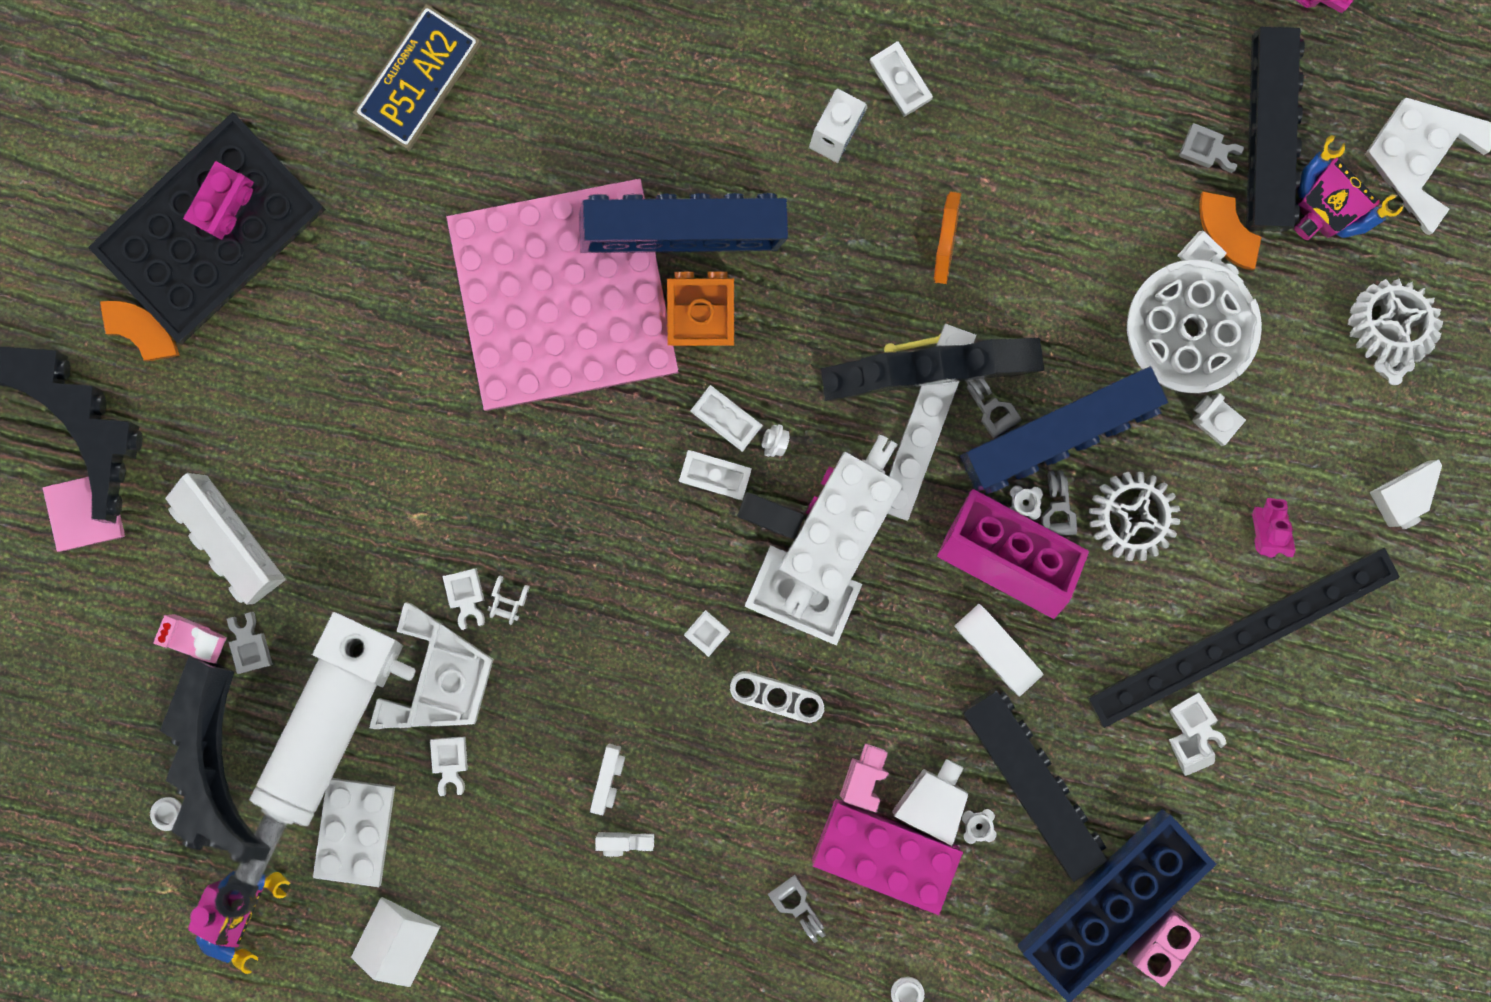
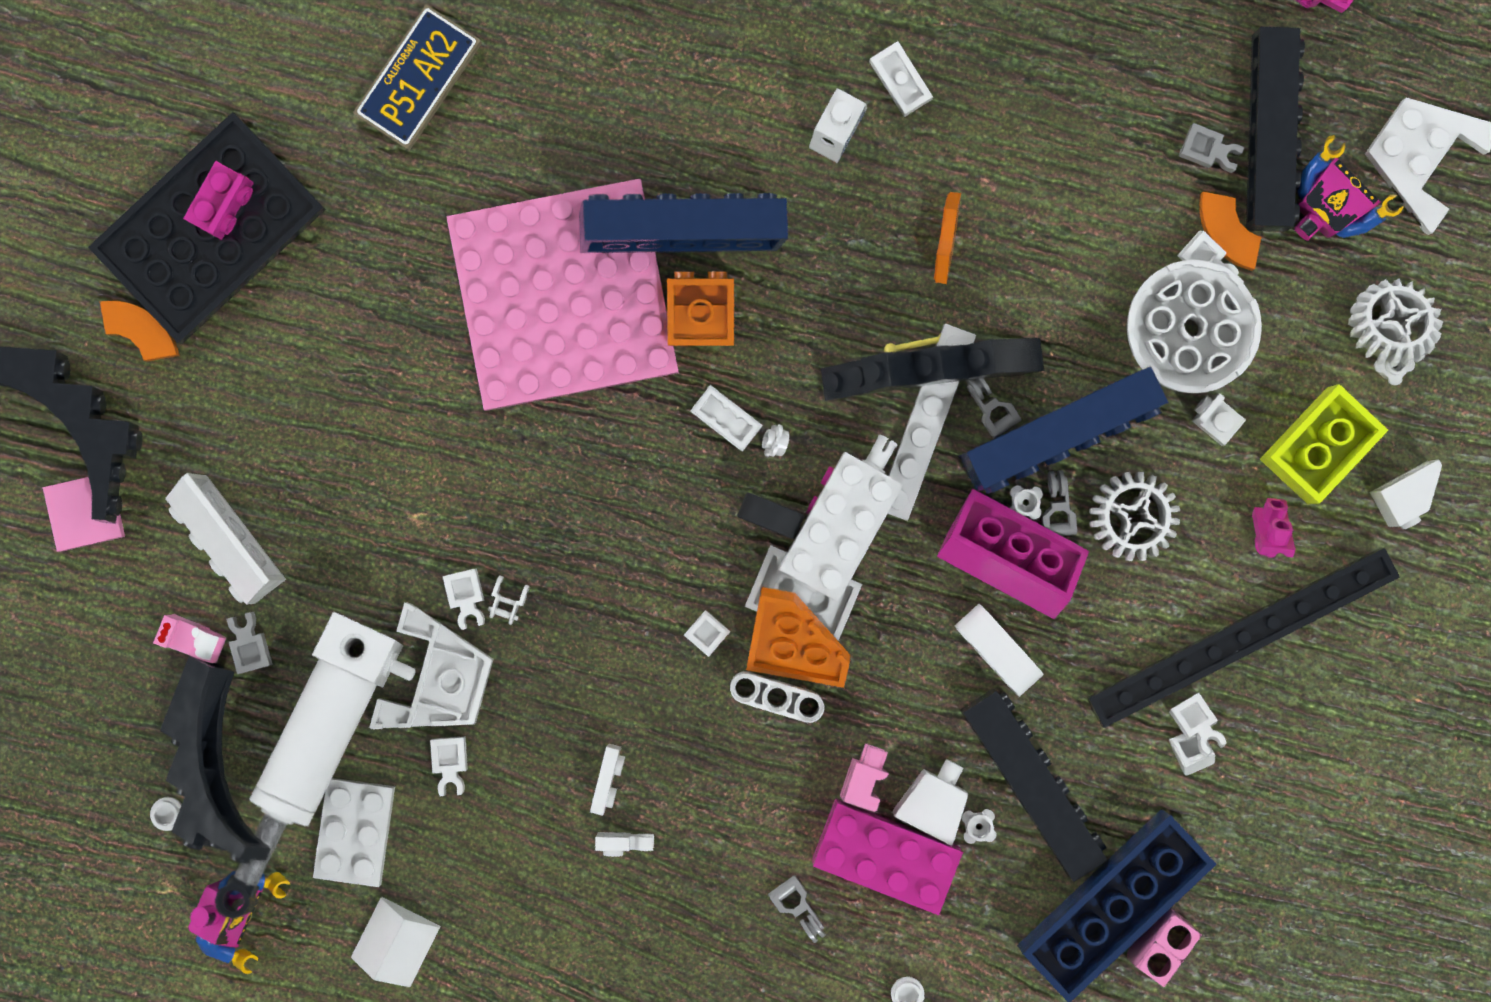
(715, 475): white plate -> none
(795, 642): none -> orange plate
(1324, 444): none -> neon yellow brick

